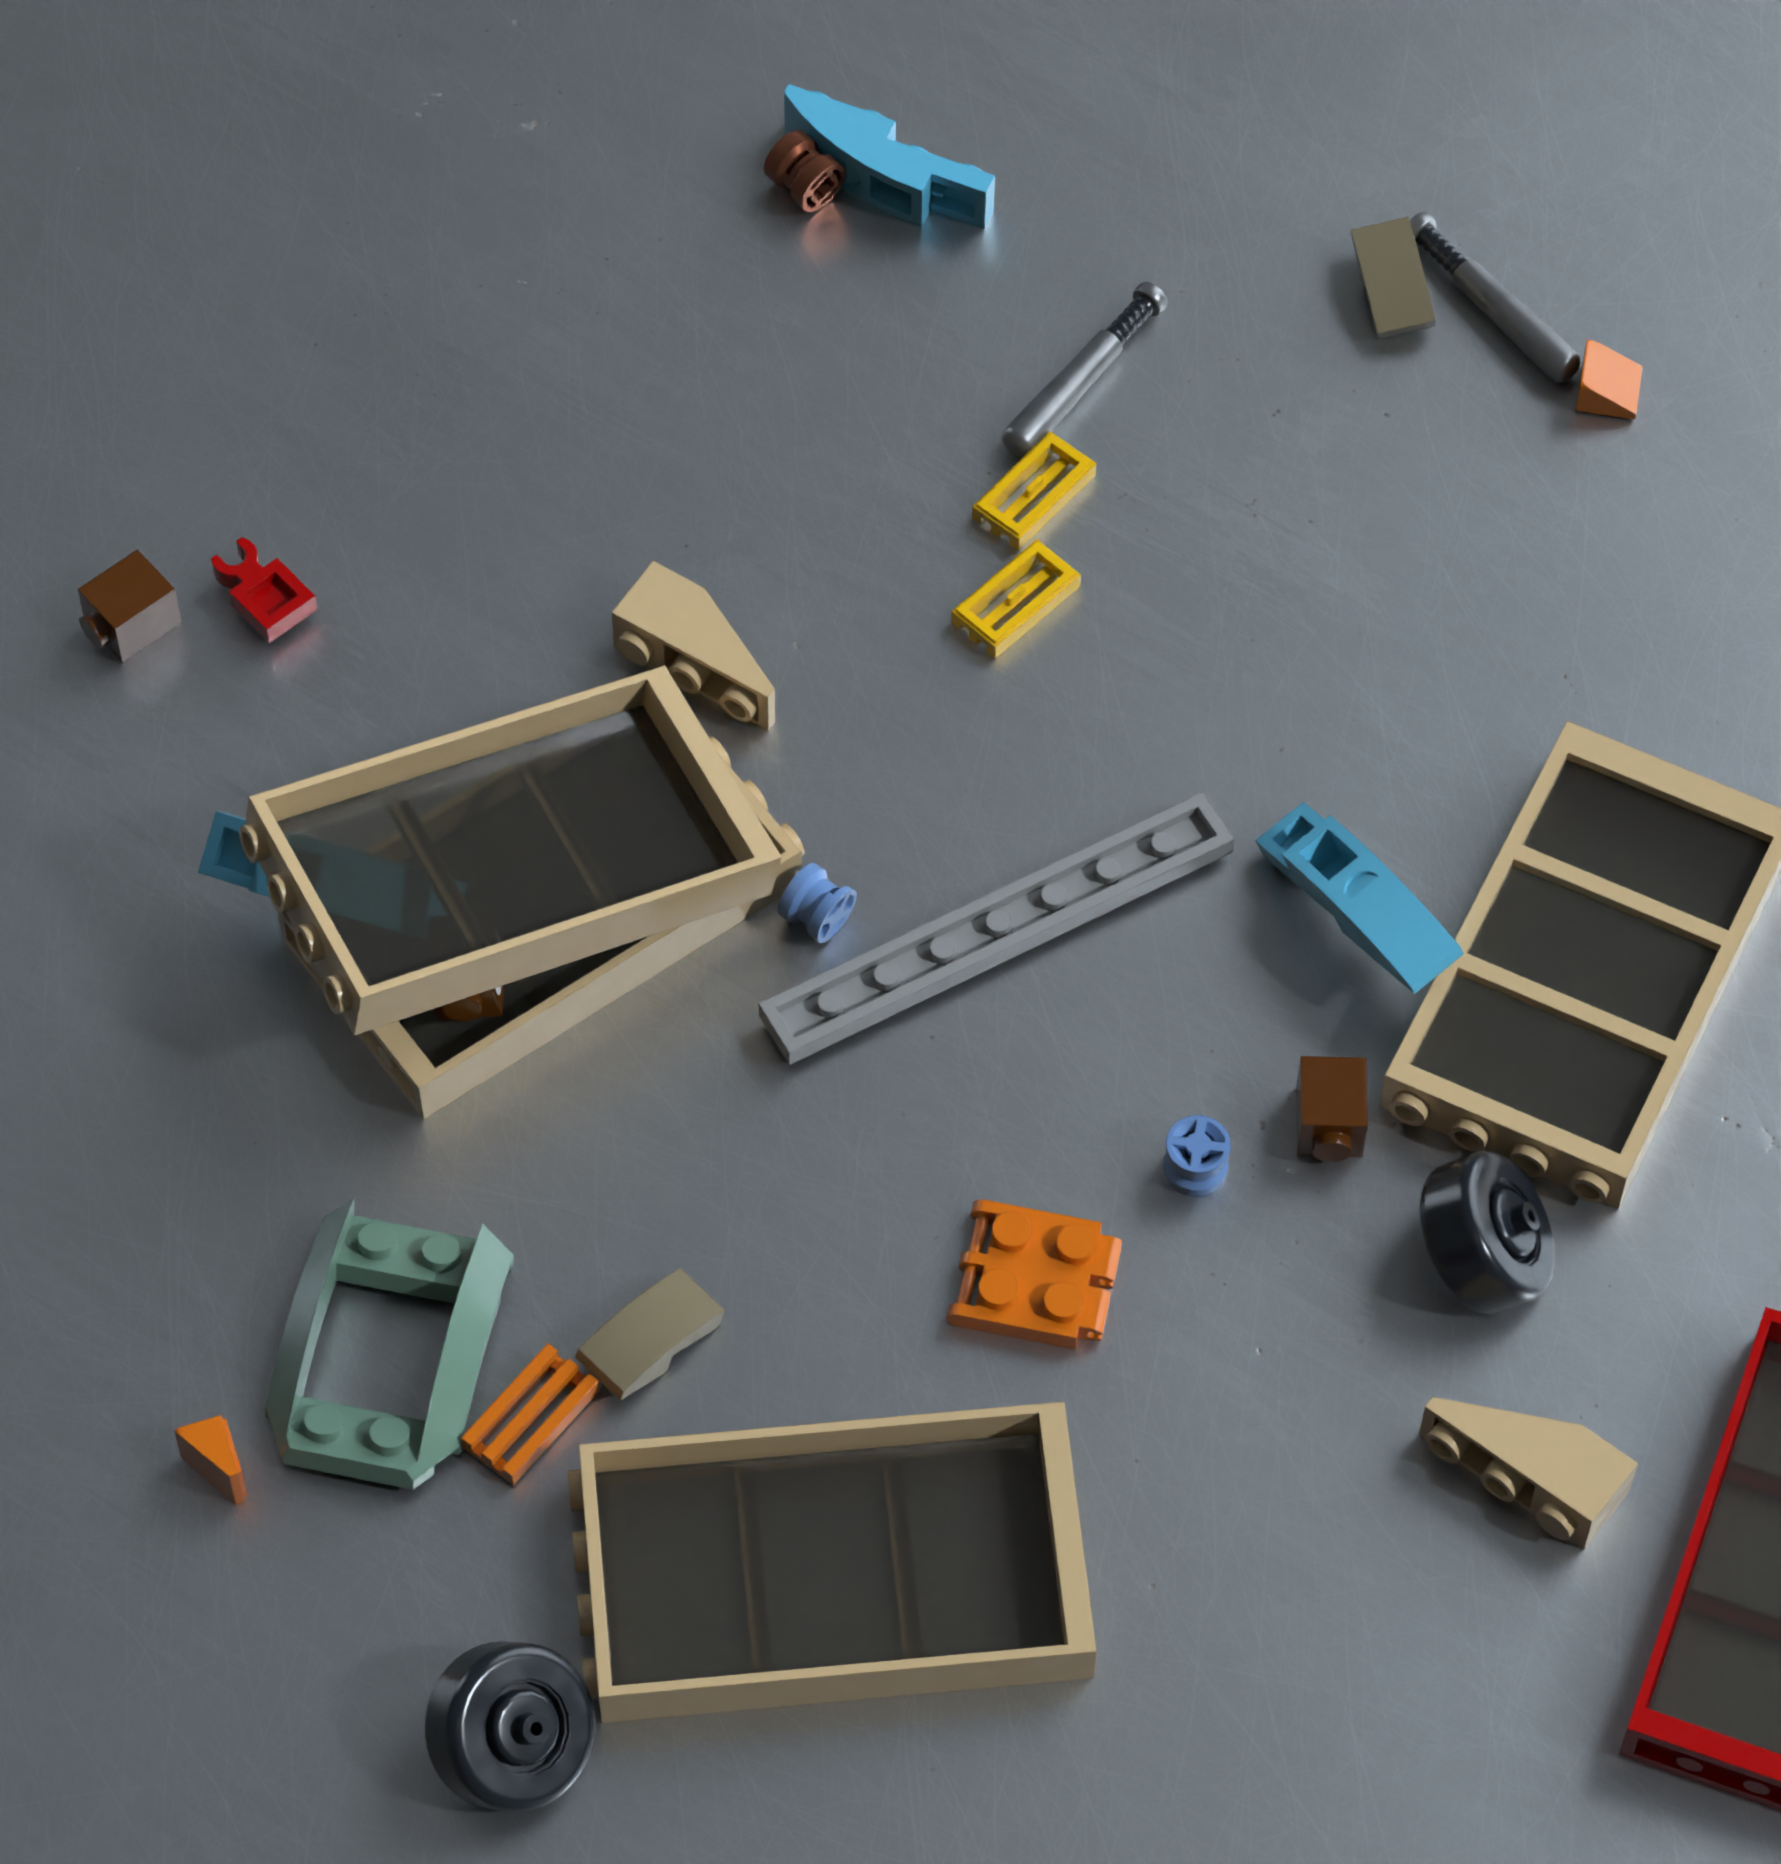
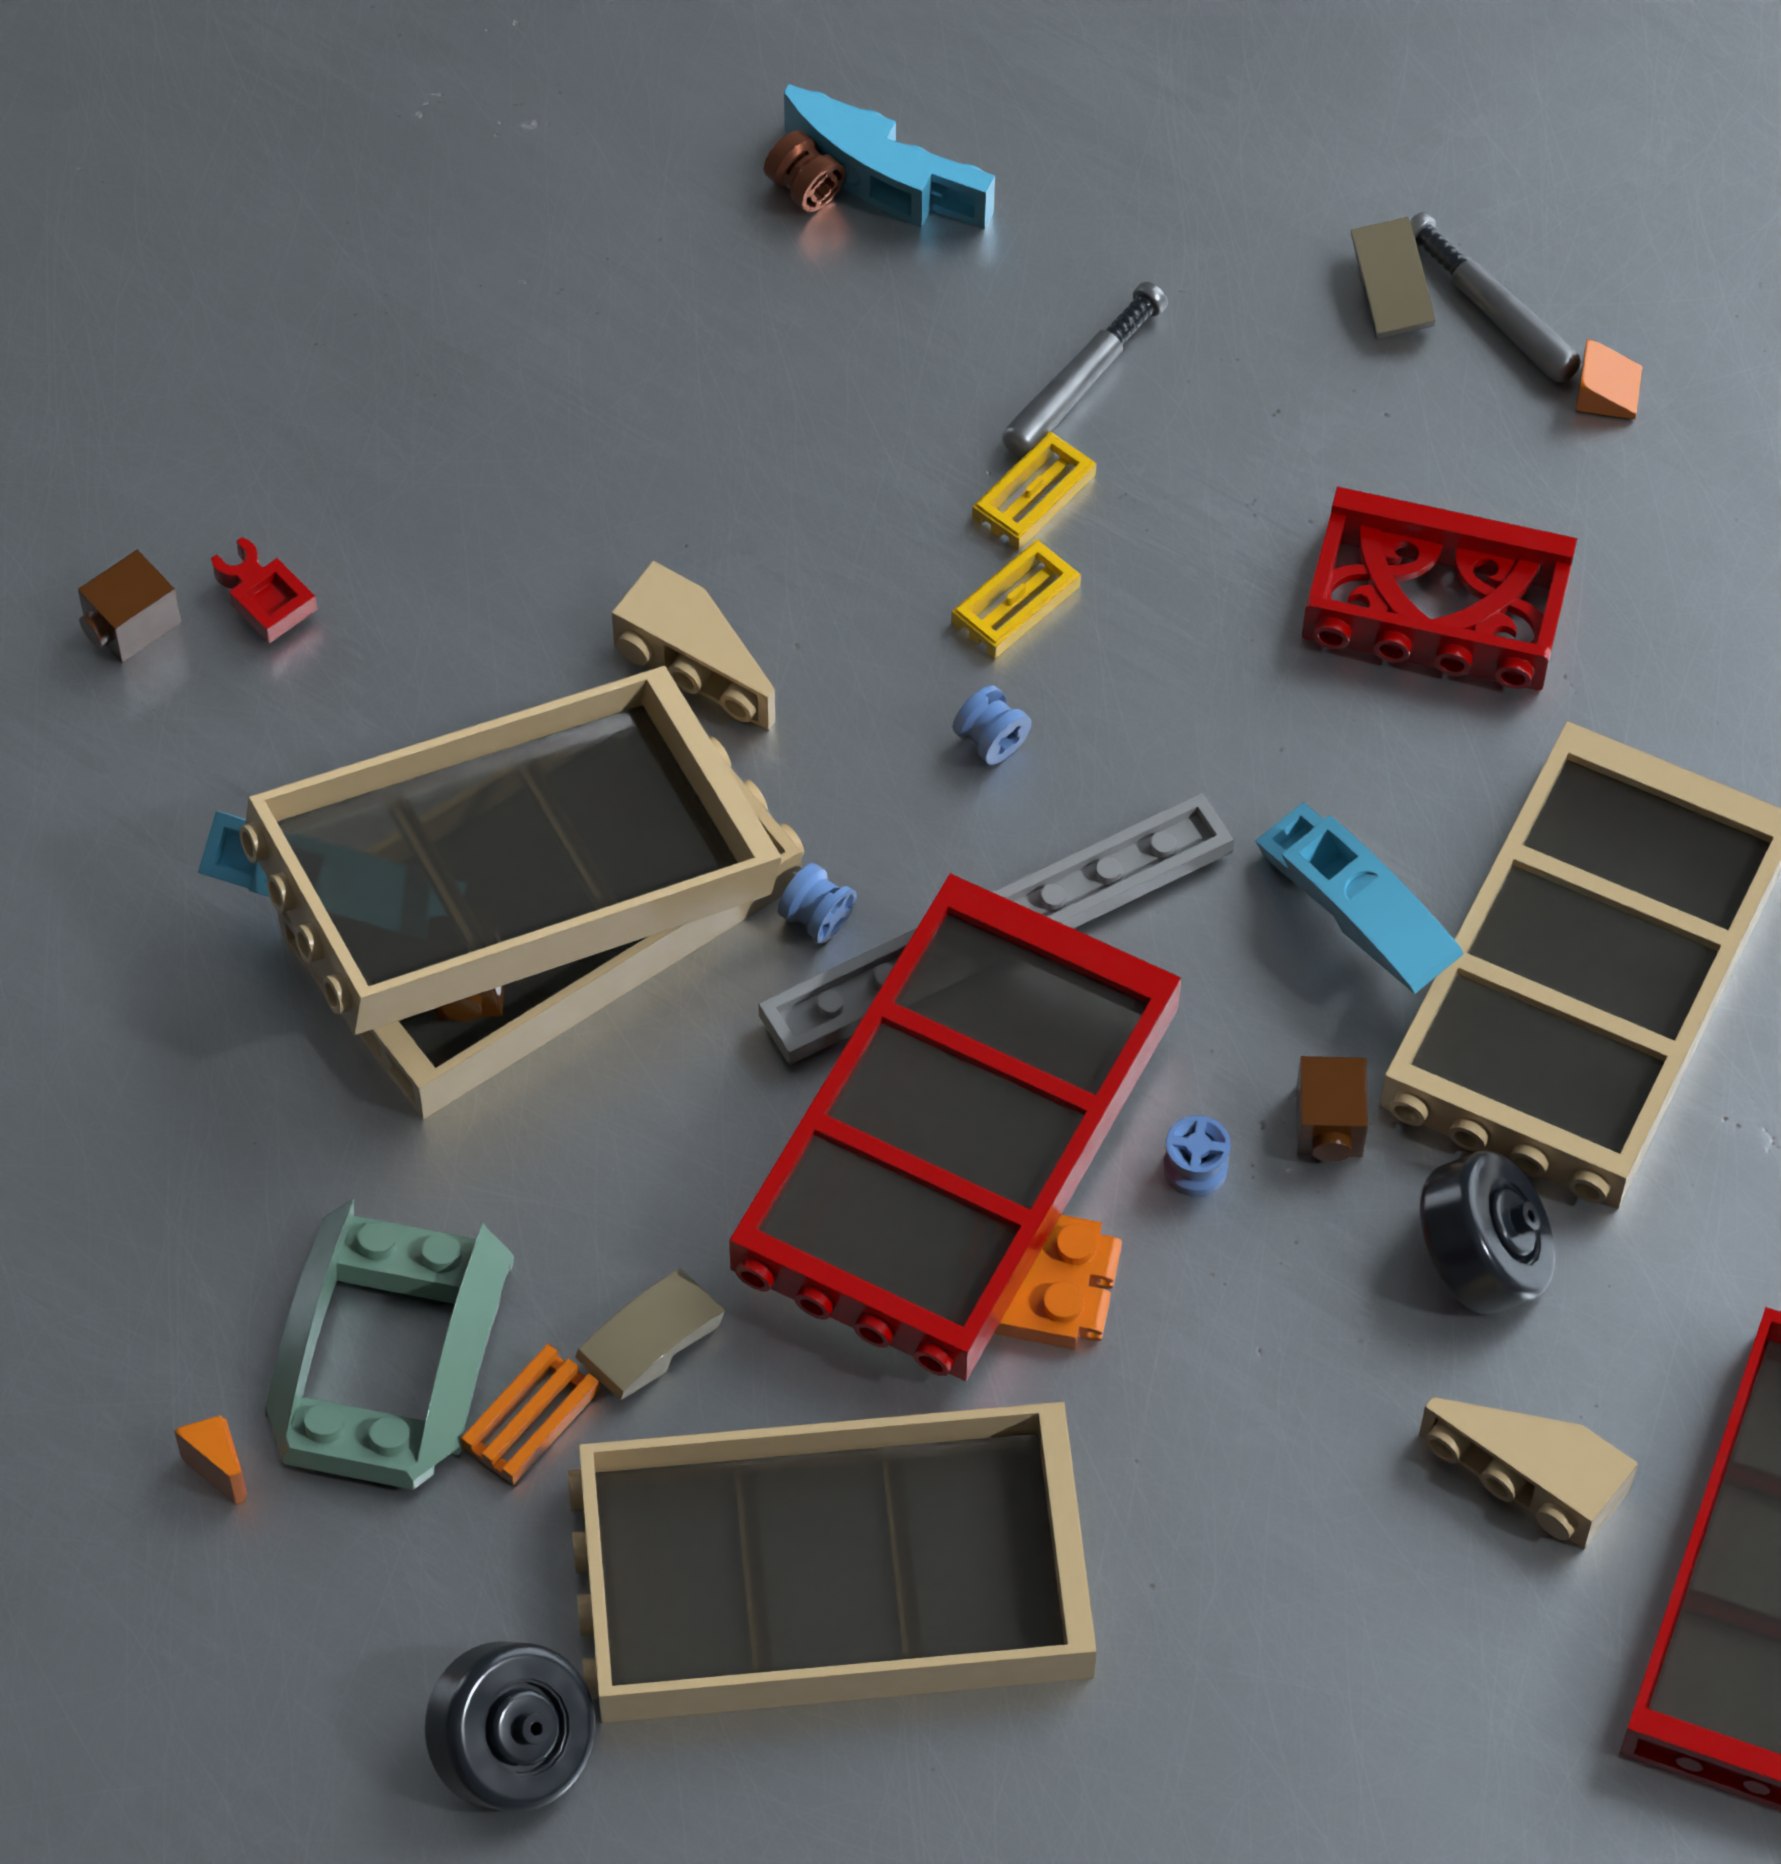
(954, 1127): none -> window
(992, 724): none -> medium blue wheel
(1451, 643): none -> red fence

